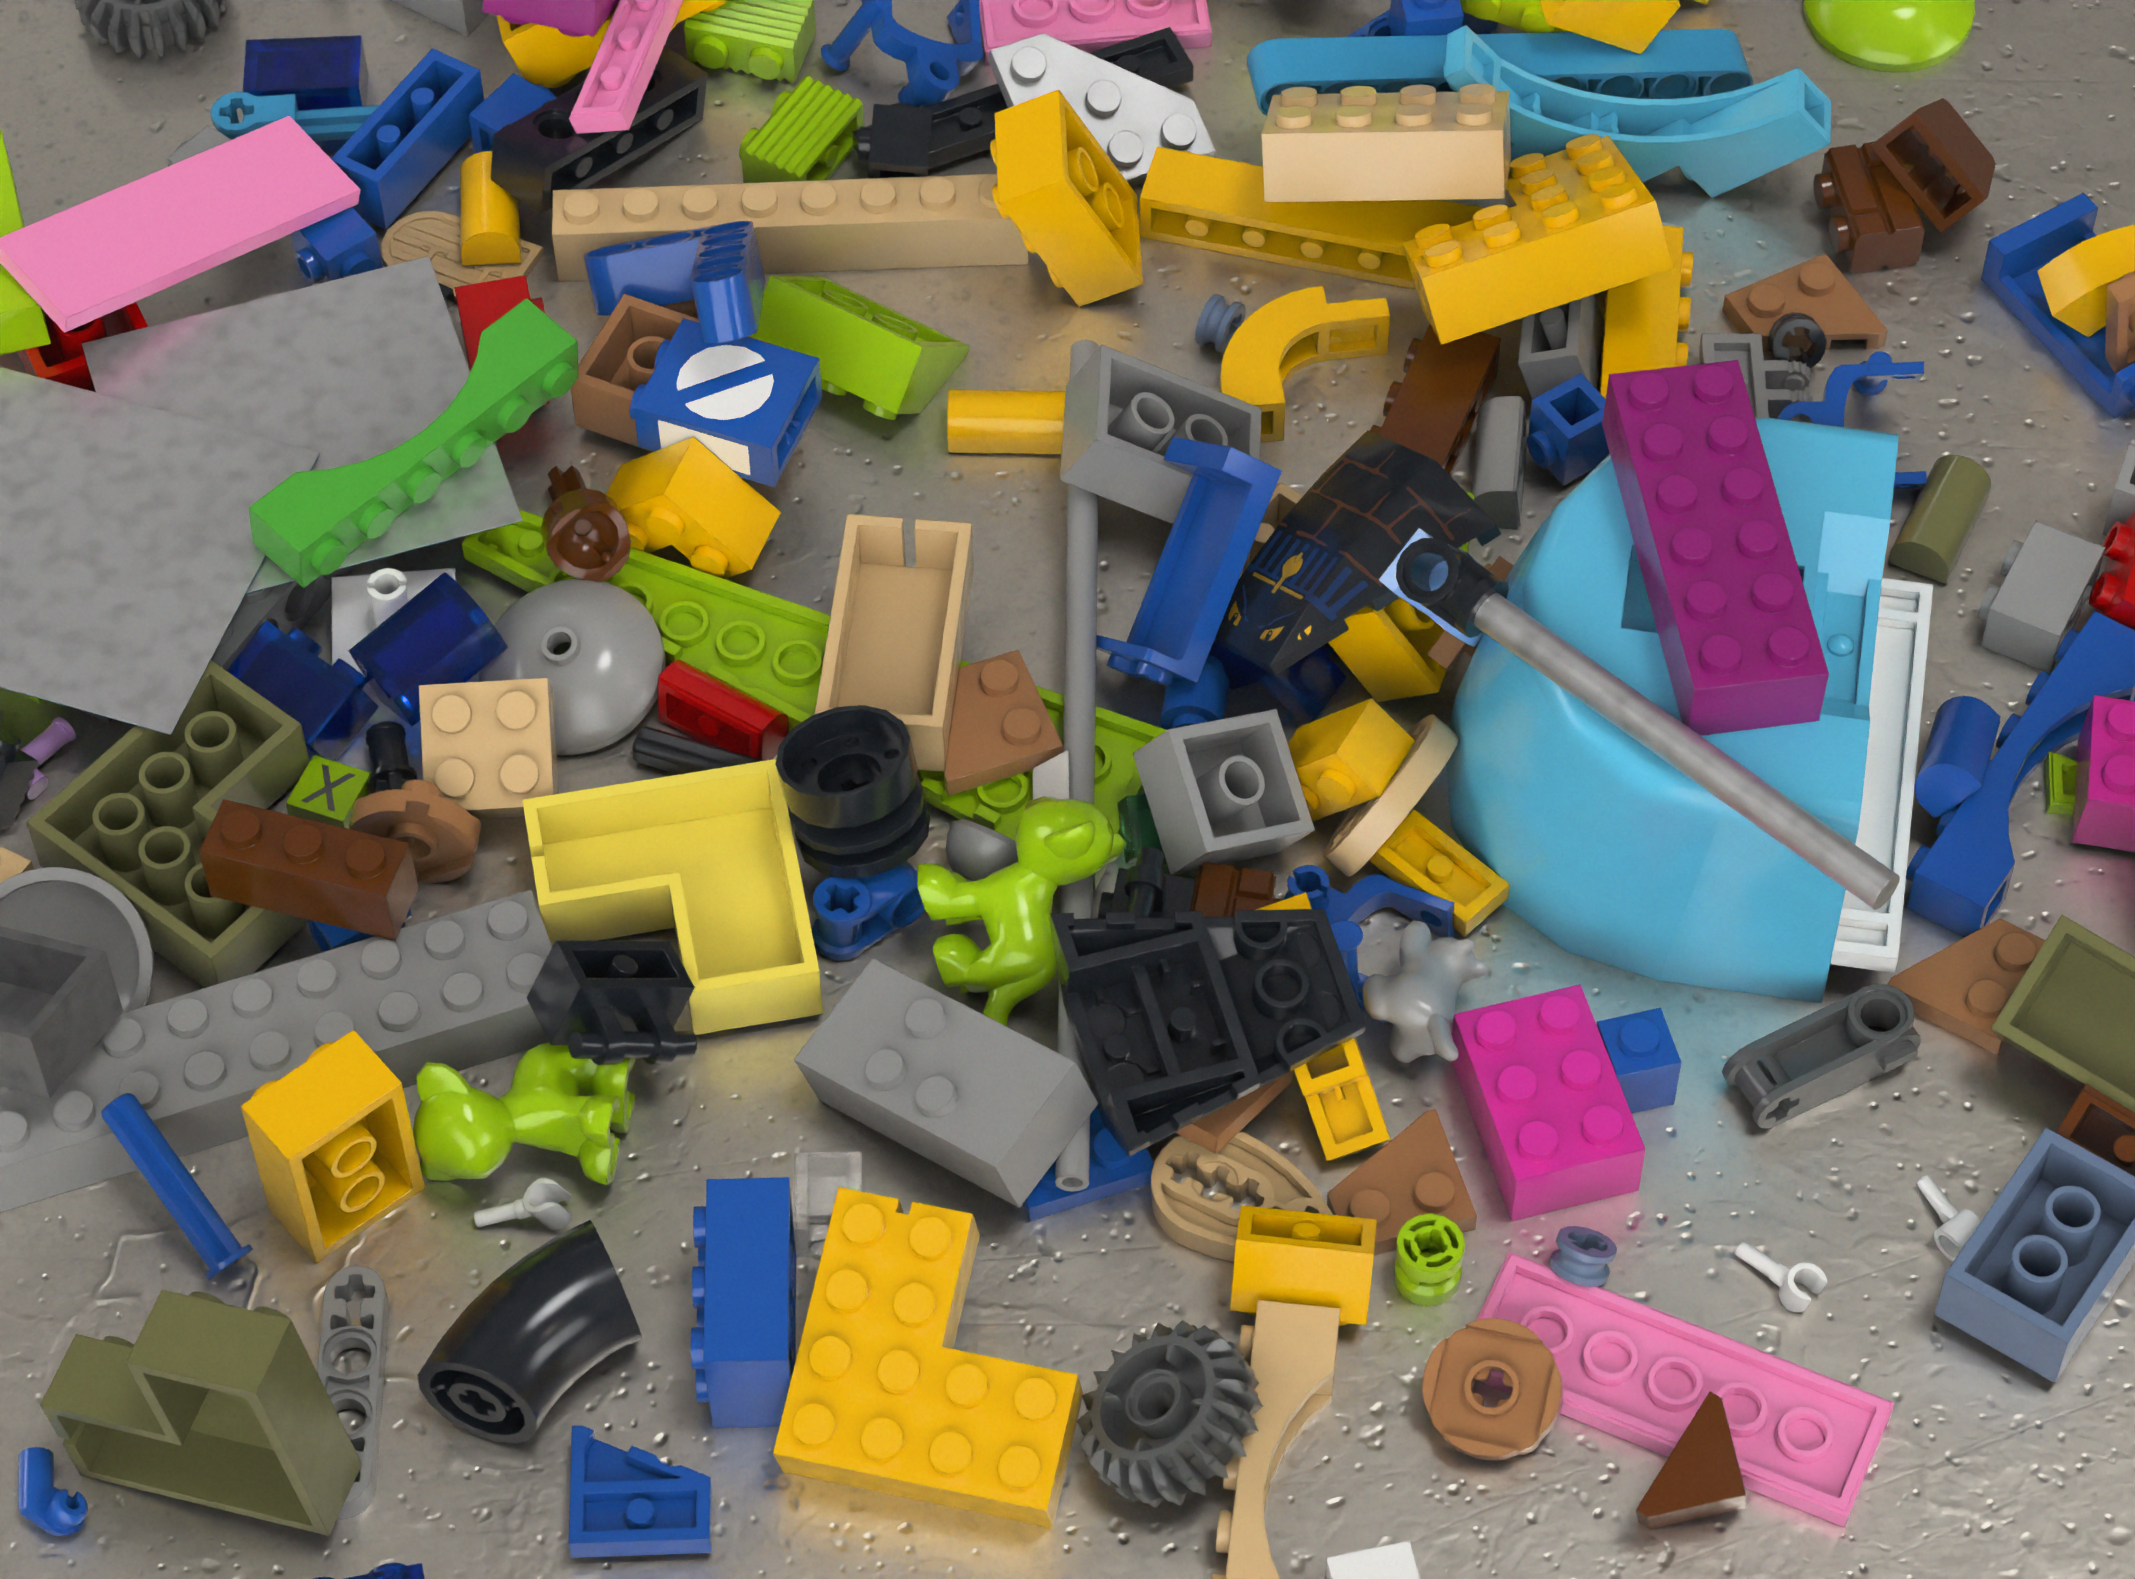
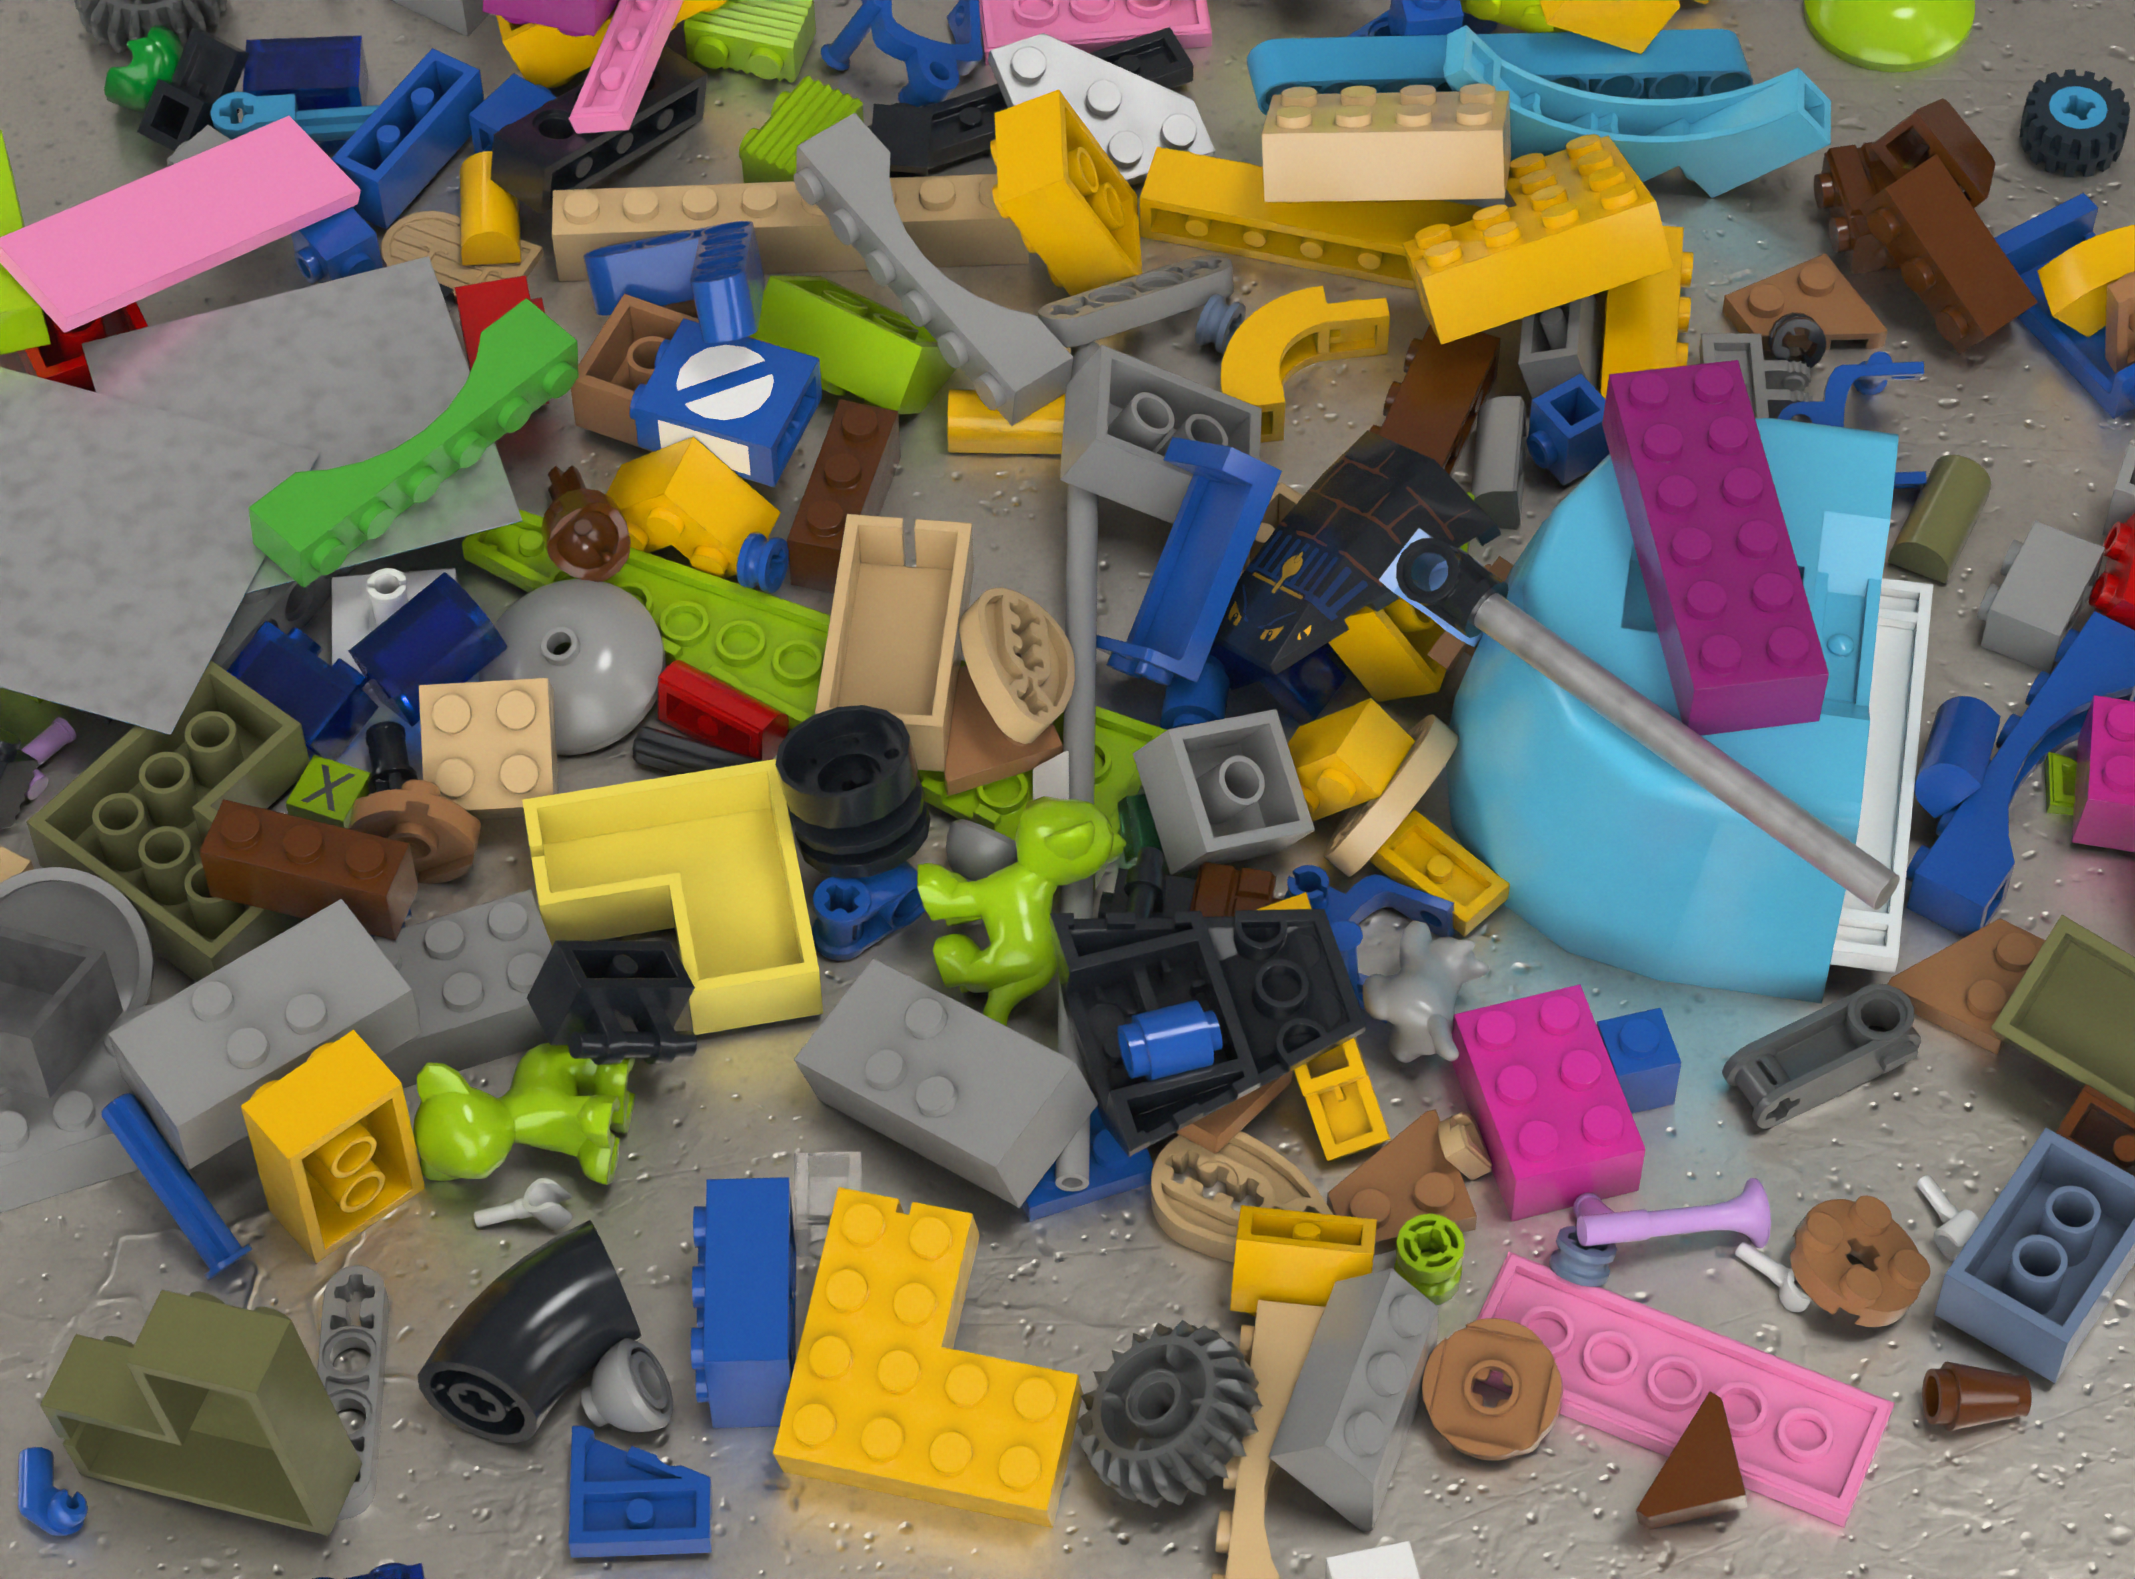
(153, 59): none -> green hair
(203, 74): none -> black brick
(257, 1022): none -> light grey brick
(629, 1390): none -> light grey brick
(762, 562): none -> blue bush
(847, 479): none -> reddish brown brick
(1002, 350): none -> light grey arch
(1018, 691): none -> tan piece
(1137, 300): none -> light grey beam
(1169, 1041): none -> blue brick
(1358, 1393): none -> light grey slope
(1464, 1145): none -> tan tile
(1744, 1214): none -> lavender piece
(1867, 1231): none -> medium nougat plate
(1947, 254): none -> reddish brown brick
(1973, 1396): none -> reddish brown cone
(2074, 123): none -> black wheel

